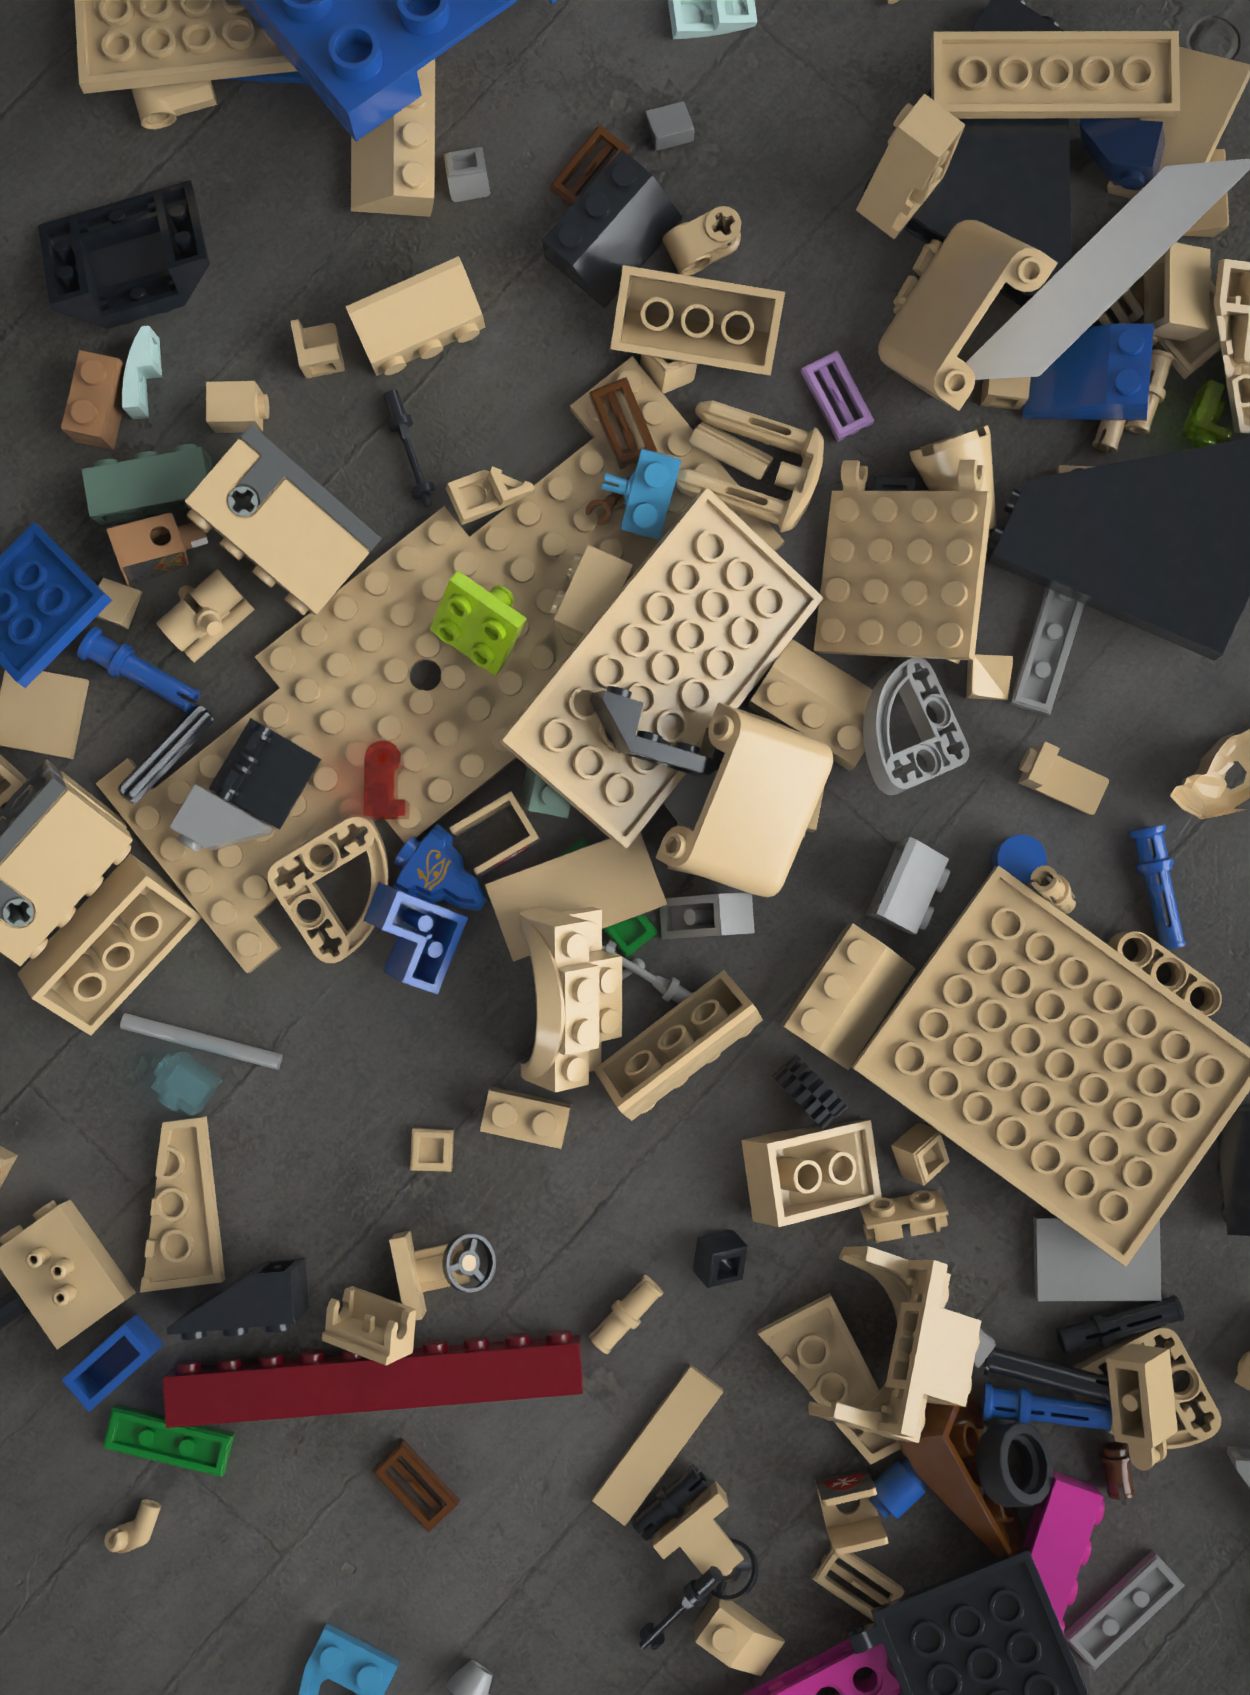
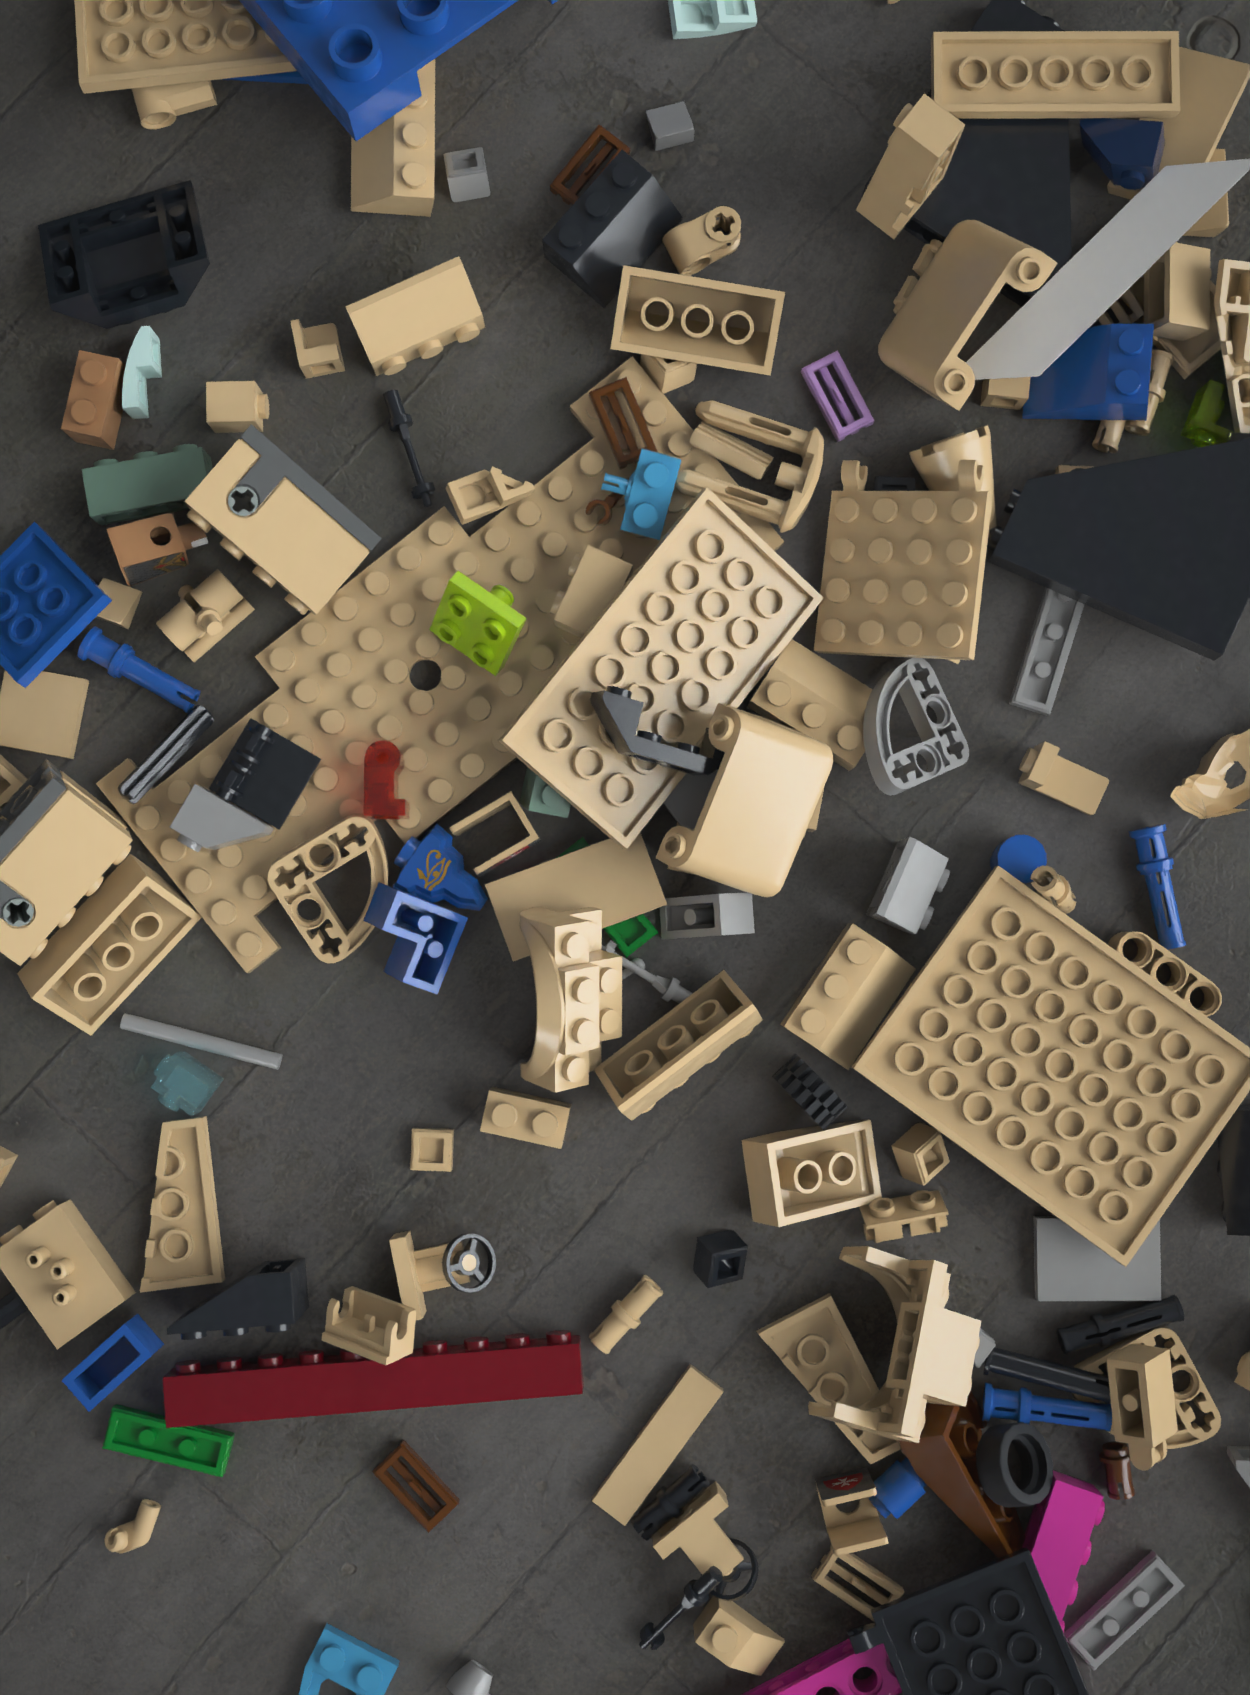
(989, 677): tan slope -> none

